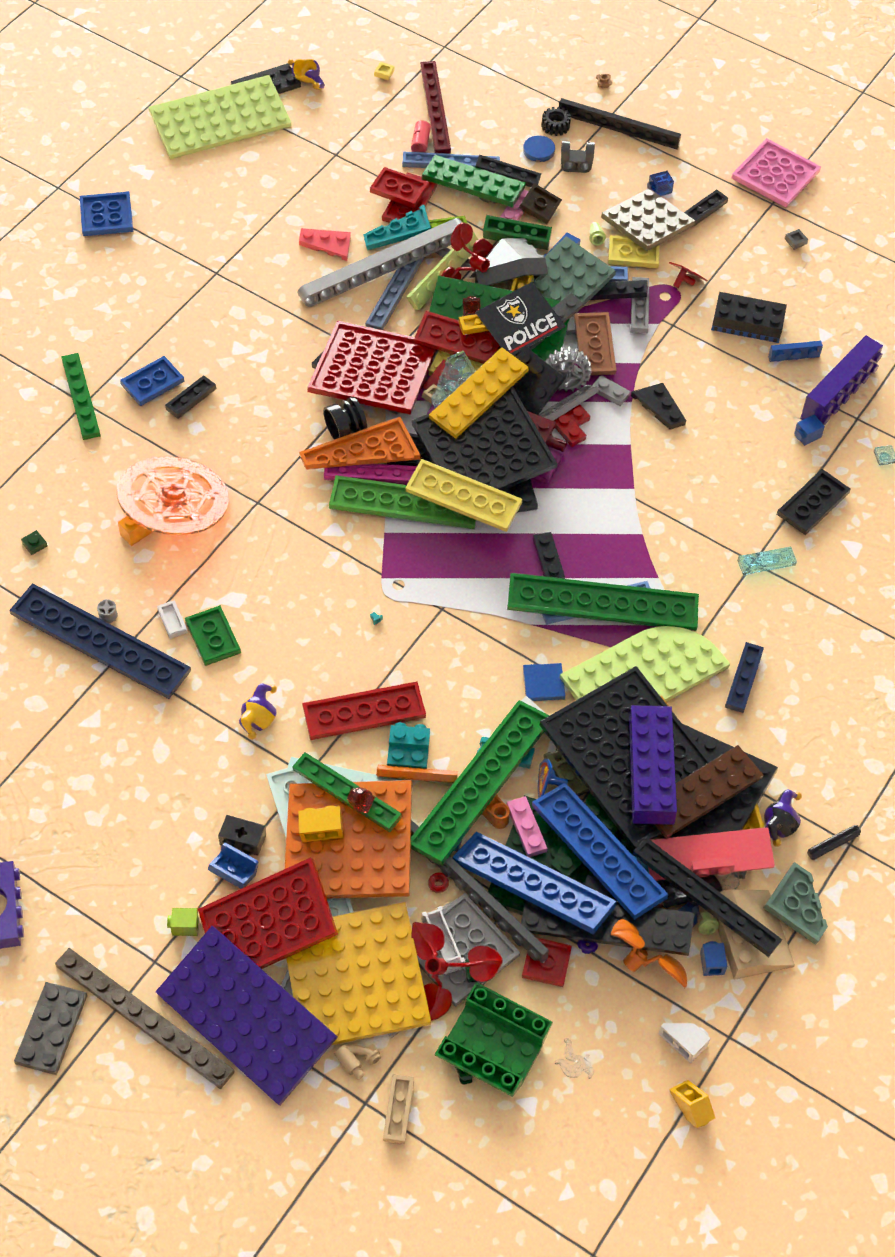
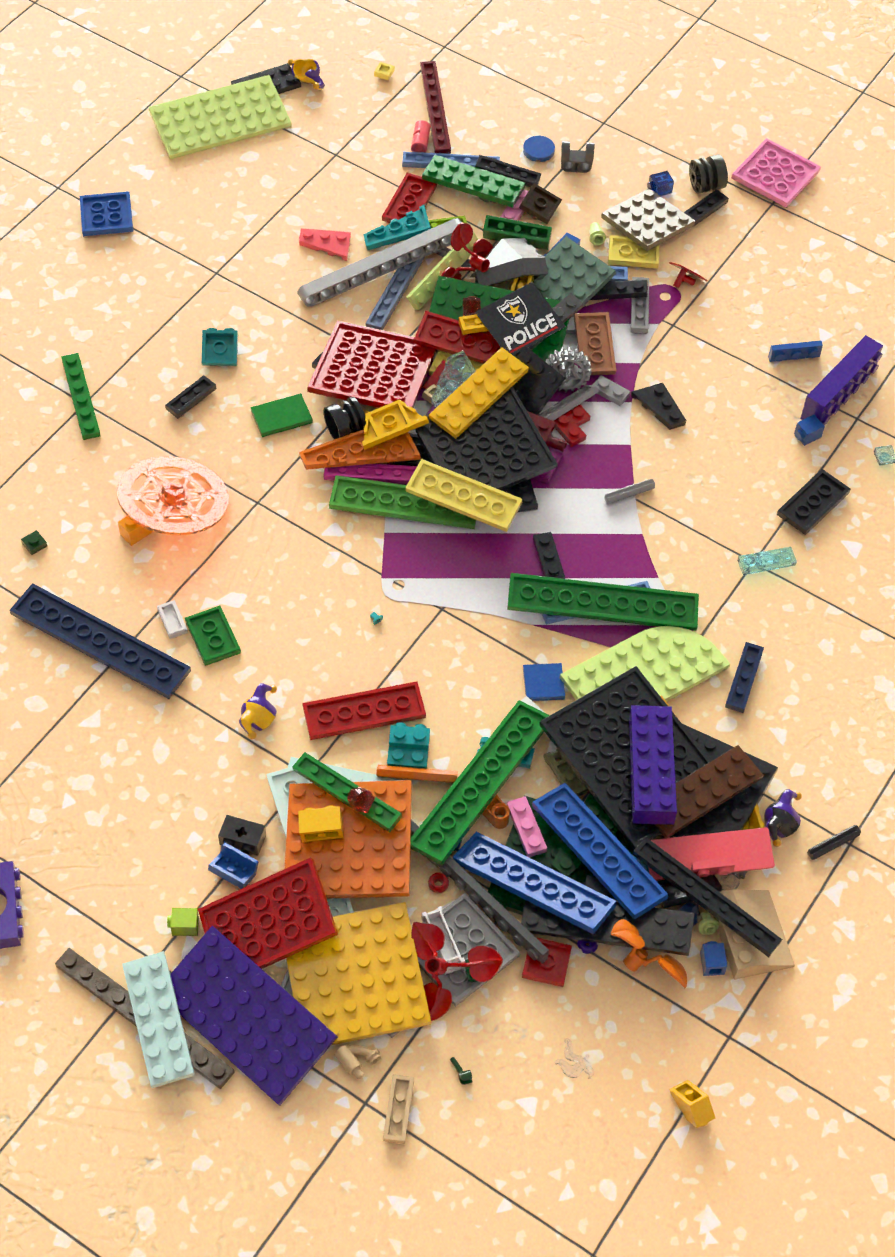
(50, 1028): plate -> none
(103, 608): light grey wheel -> none
(152, 380): blue plate -> none
(158, 1019): none -> light aqua plate
(219, 347): none -> teal plate
(281, 415): none -> green tile
(390, 422): none -> yellow wing
(399, 187): red plate -> none
(495, 1040): green slope -> none
(547, 776): shield -> none
(552, 115): black tyre -> none
(604, 80): medium nougat plate -> none
(621, 124): black plate -> none
(629, 491): none -> light grey axle
(685, 1038): white slope -> none
(708, 173): none -> pearl dark grey wheel
(749, 317): black brick -> none
(796, 239): dark grey plate -> none
(798, 904): sand green plate -> none

